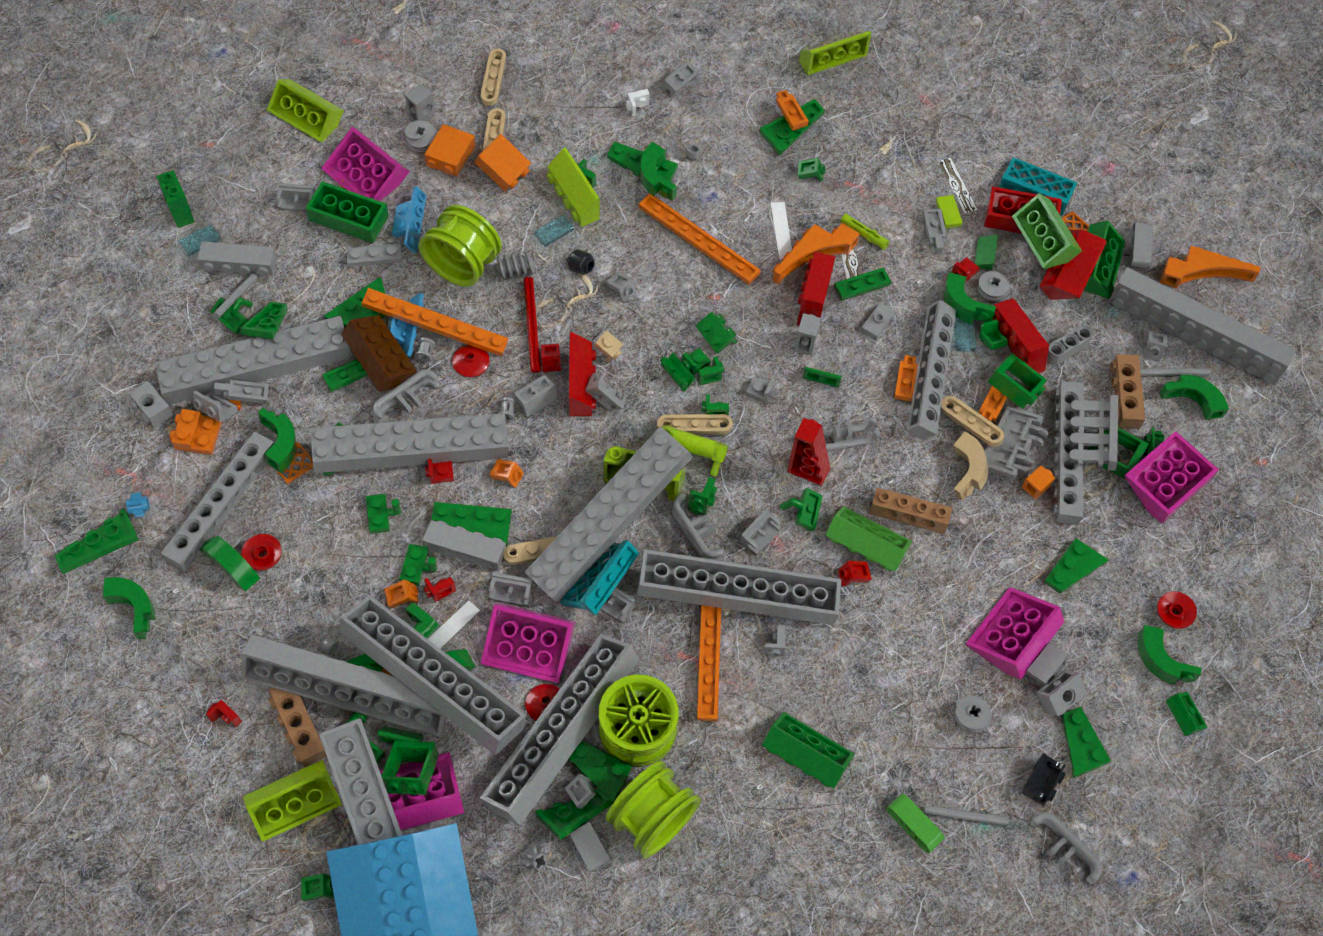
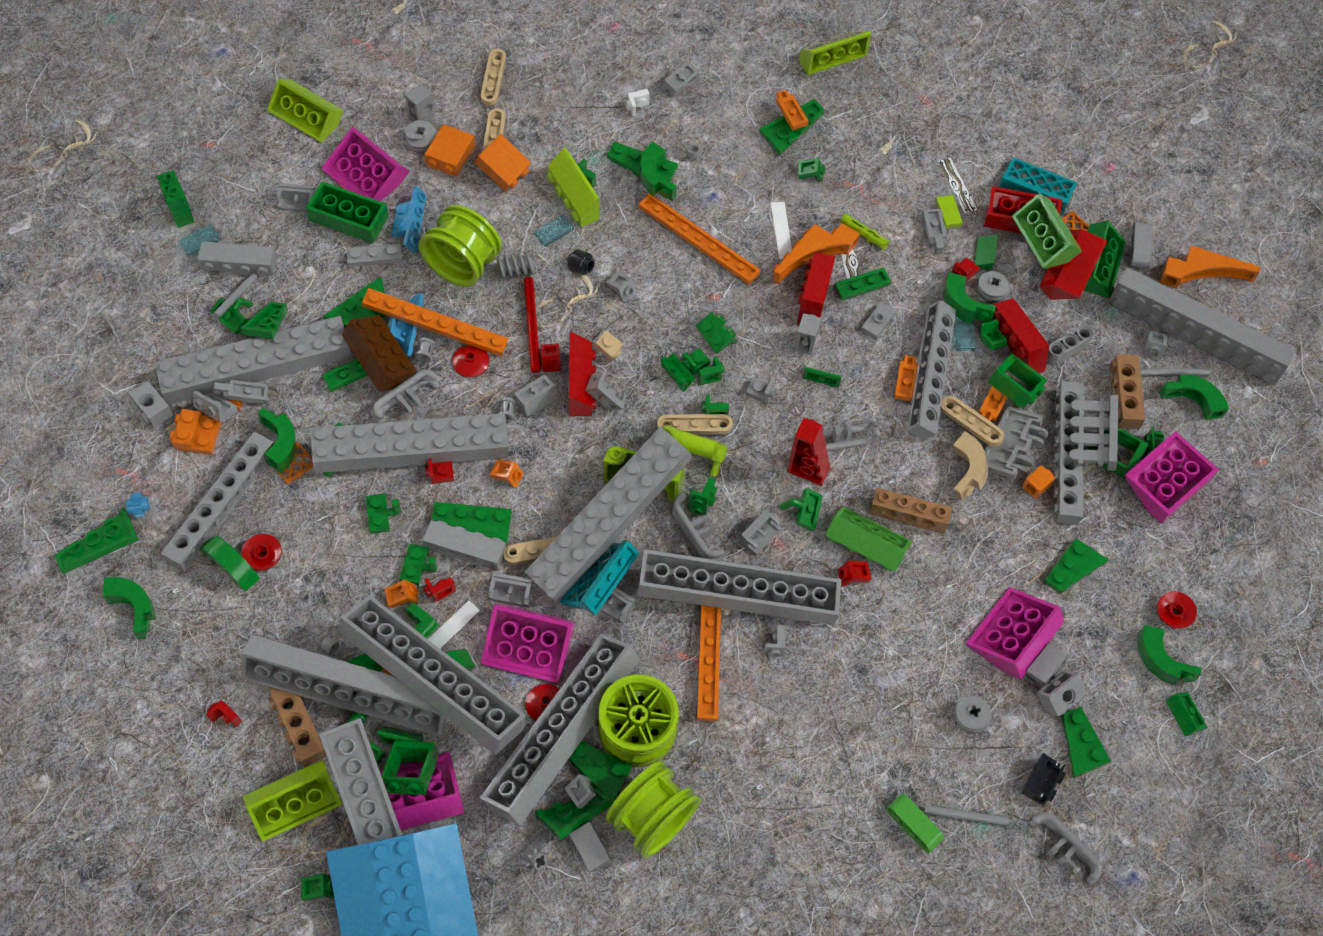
(808, 750): green slope -> none

